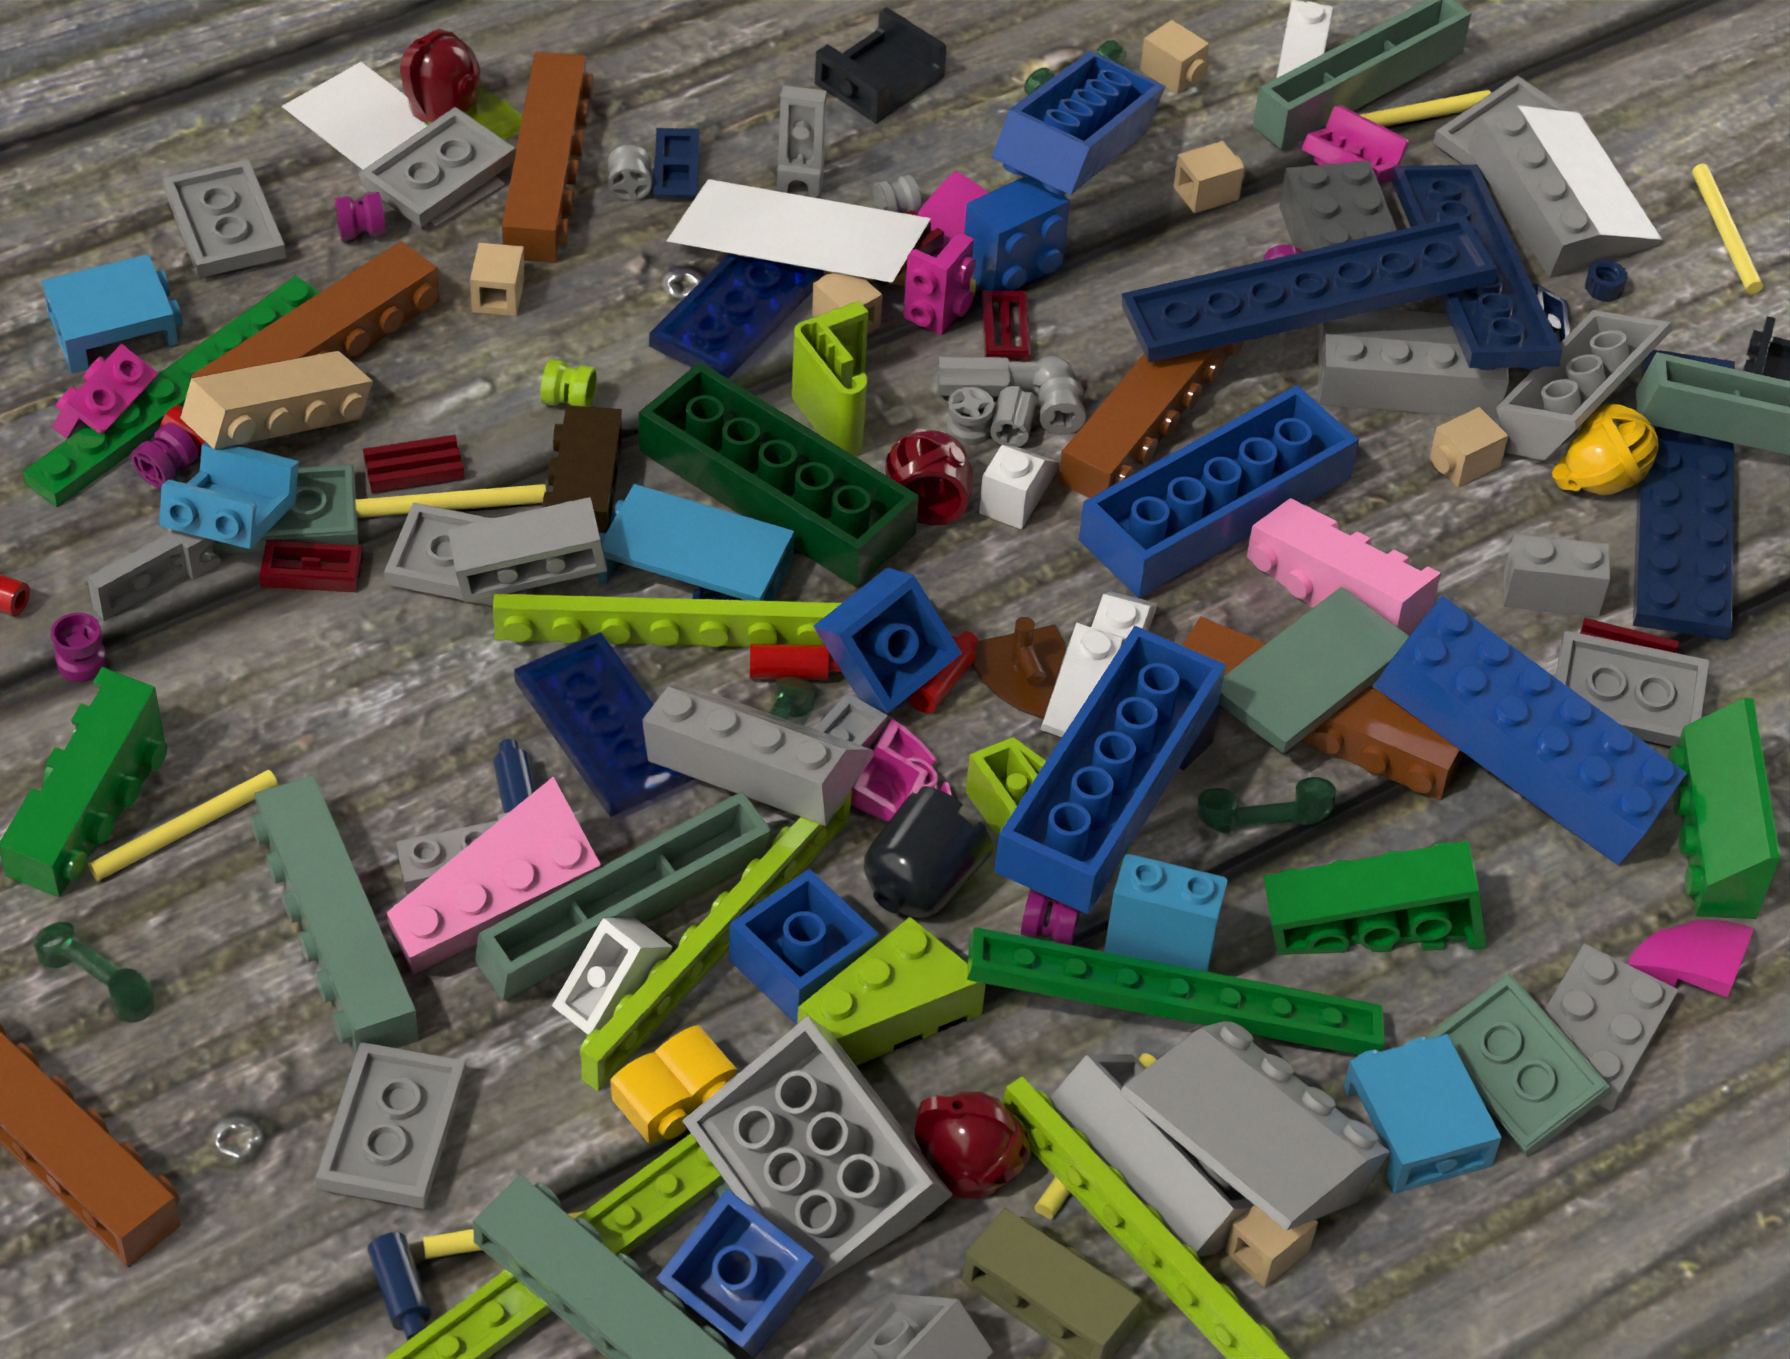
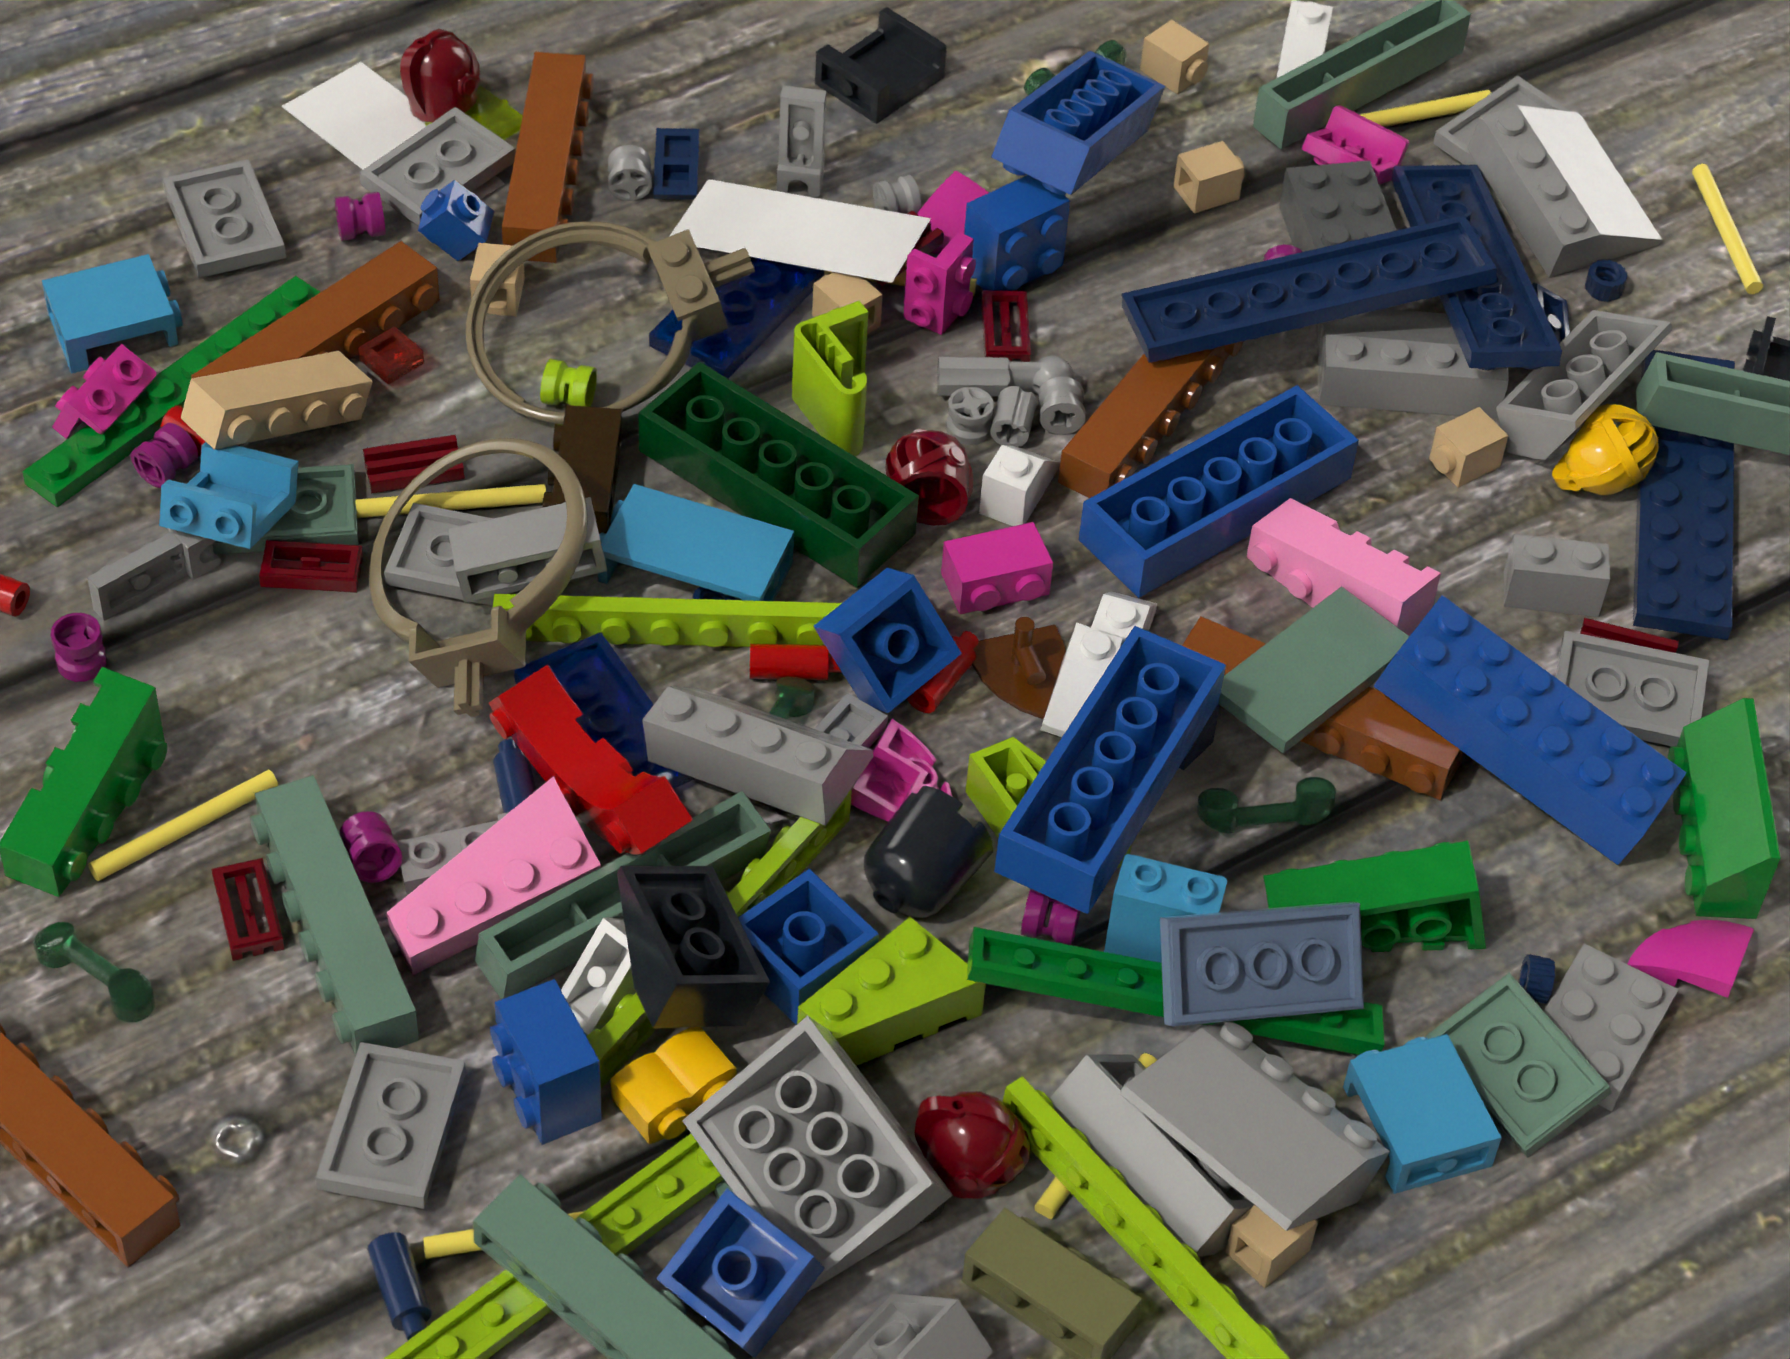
(254, 941): none -> dark red tile
(371, 846): none -> magenta wheel
(391, 355): none -> clear red plate
(455, 220): none -> blue brick
(501, 648): none -> dark tan brick
(546, 1062): none -> blue brick
(592, 776): none -> red brick
(682, 273): none -> dark tan brick
(688, 948): none -> black slope
(996, 568): none -> dark pink brick
(1261, 963): none -> sand blue tile
(1537, 977): none -> dark blue axle

